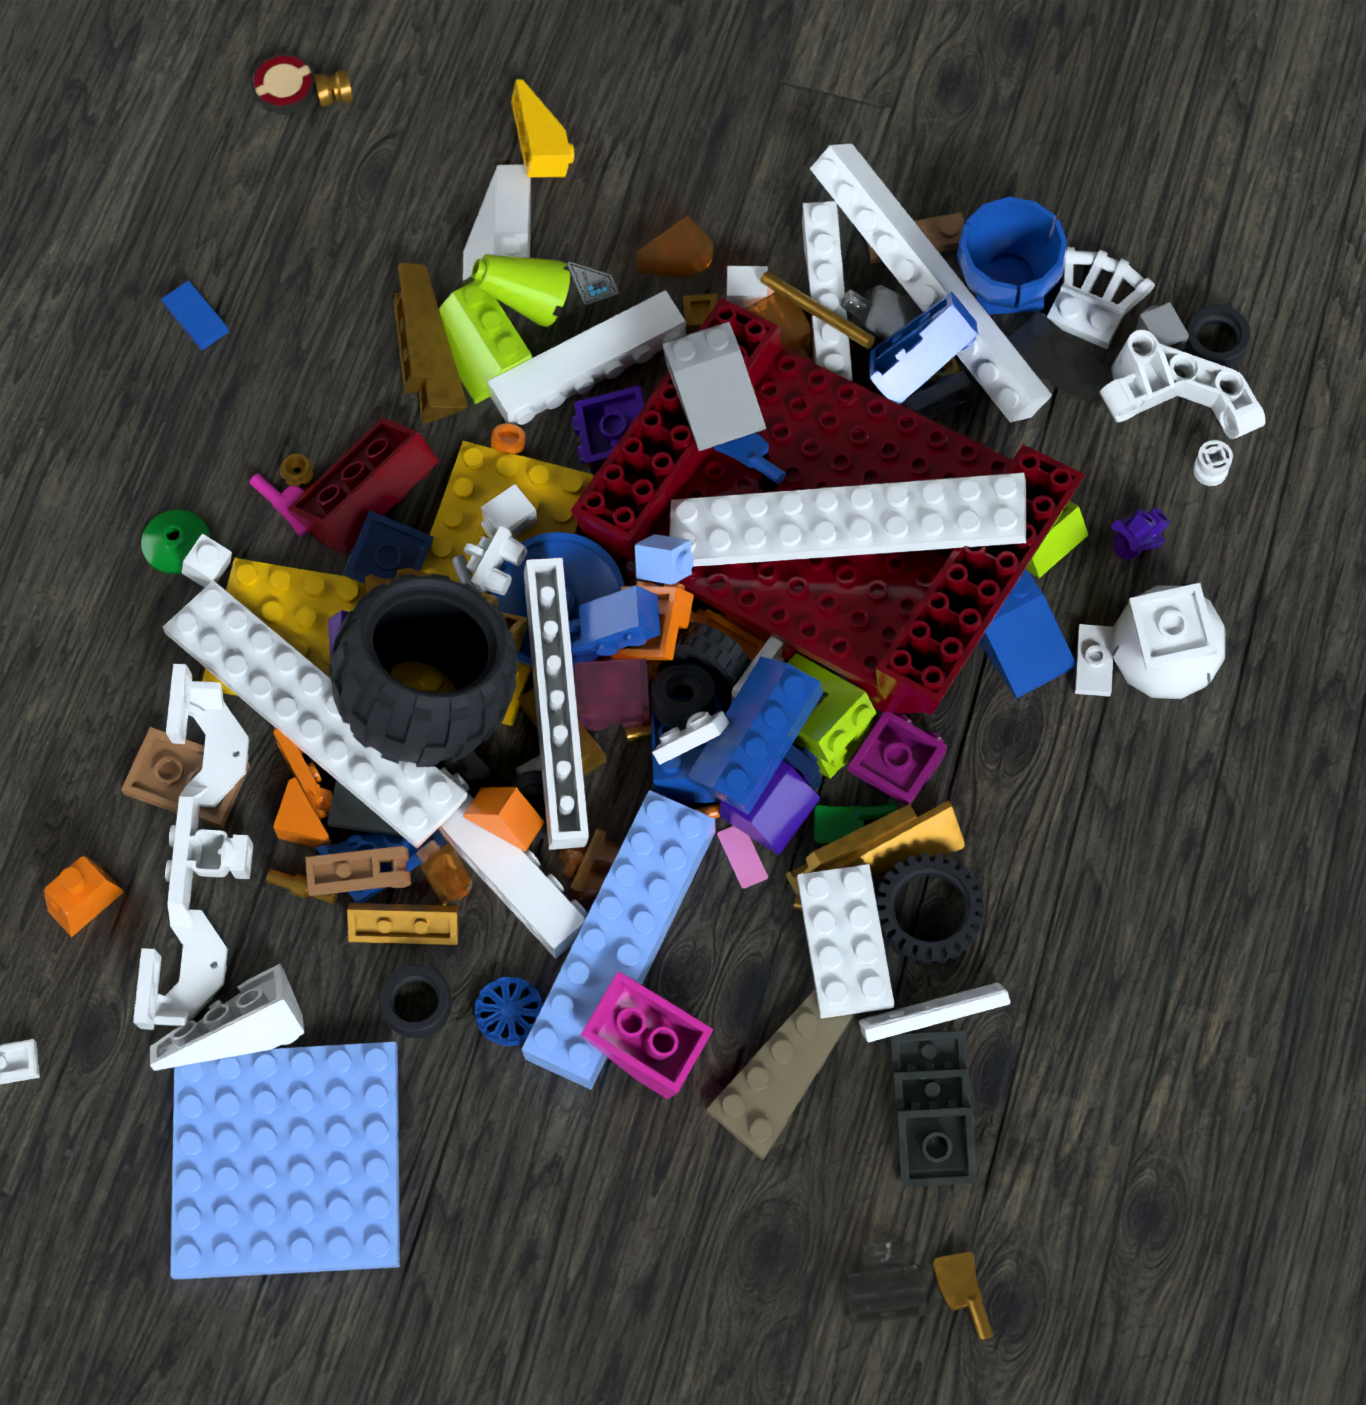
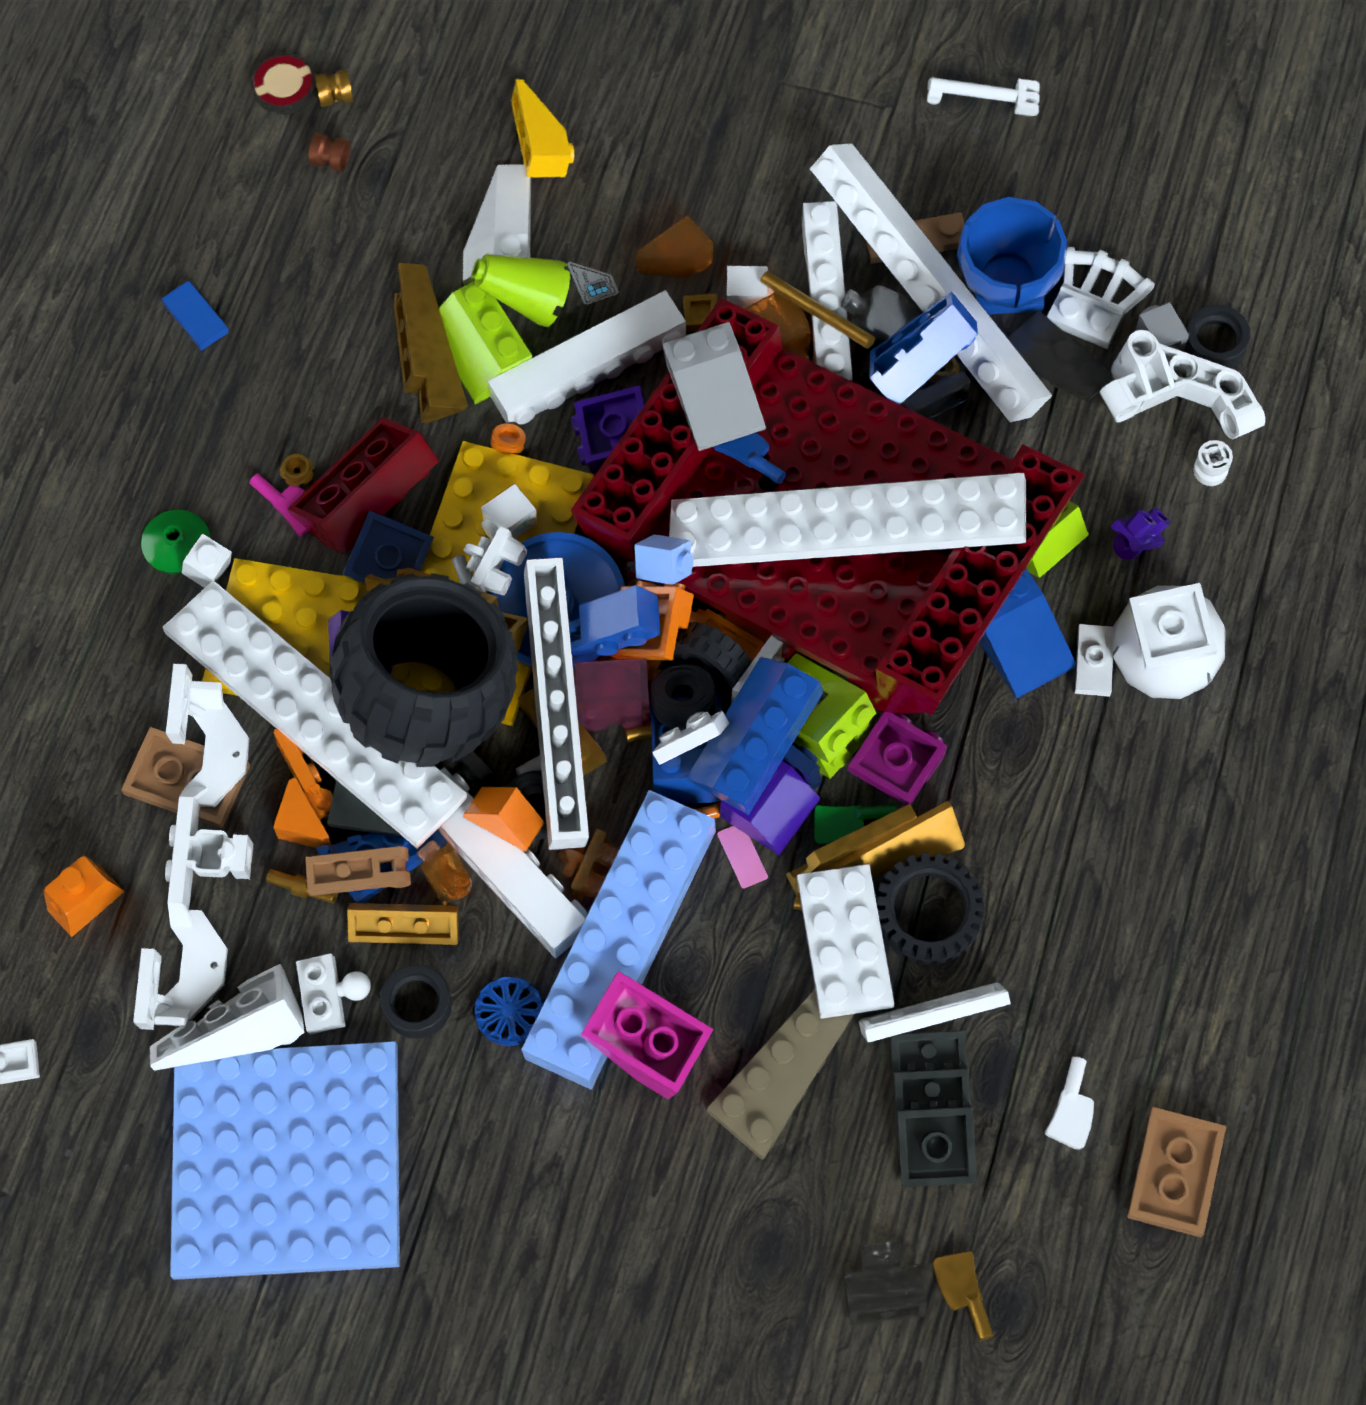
(323, 992): none -> white plate
(326, 151): none -> copper wheel
(1024, 96): none -> white hinge
(1074, 1111): none -> white piece
(1176, 1172): none -> medium nougat plate

